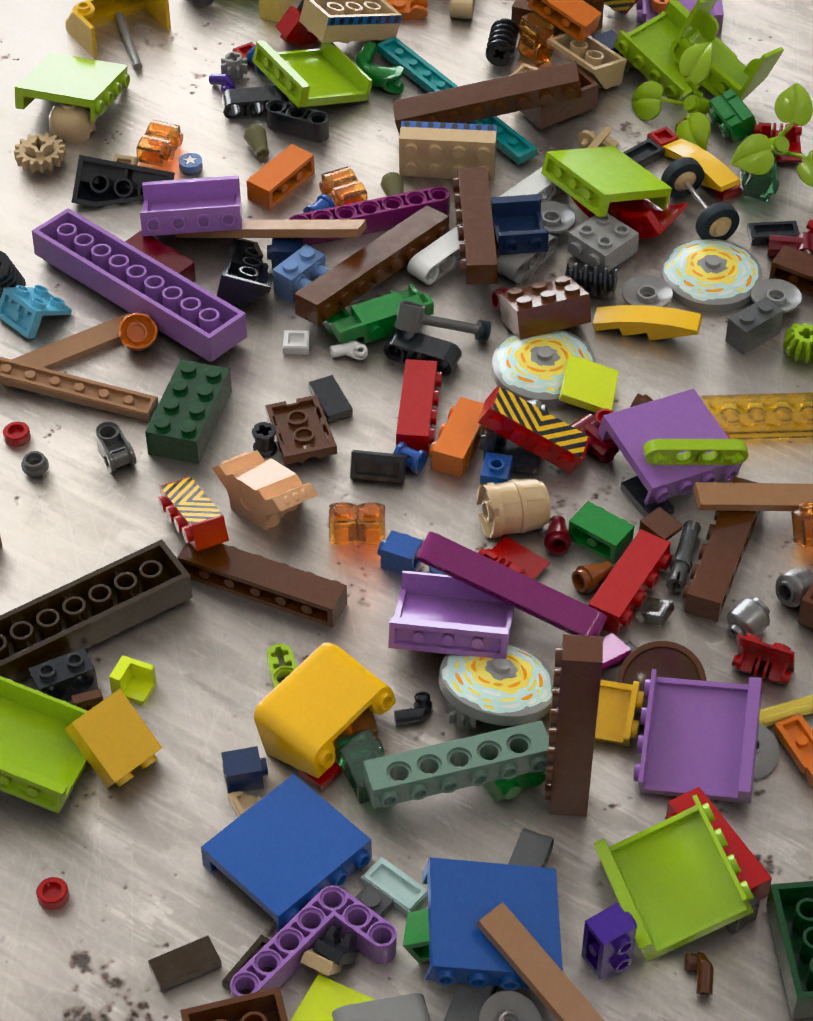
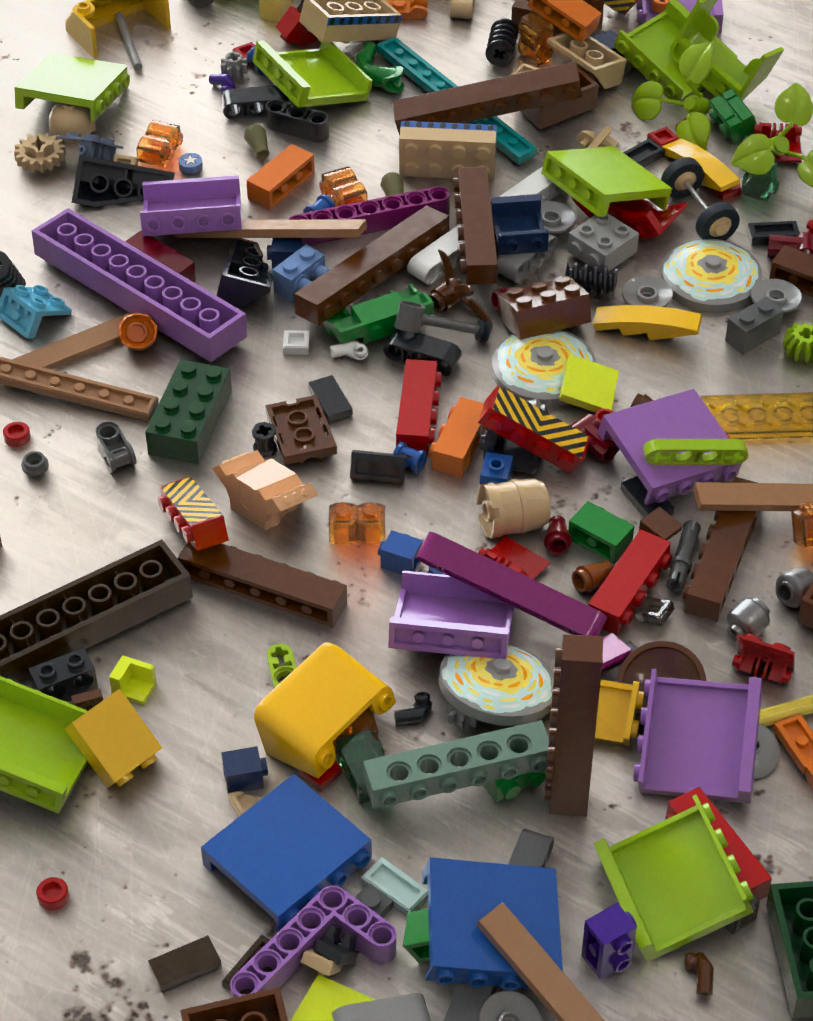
(92, 147): none -> sand blue hinge
(453, 290): none -> reddish brown plant

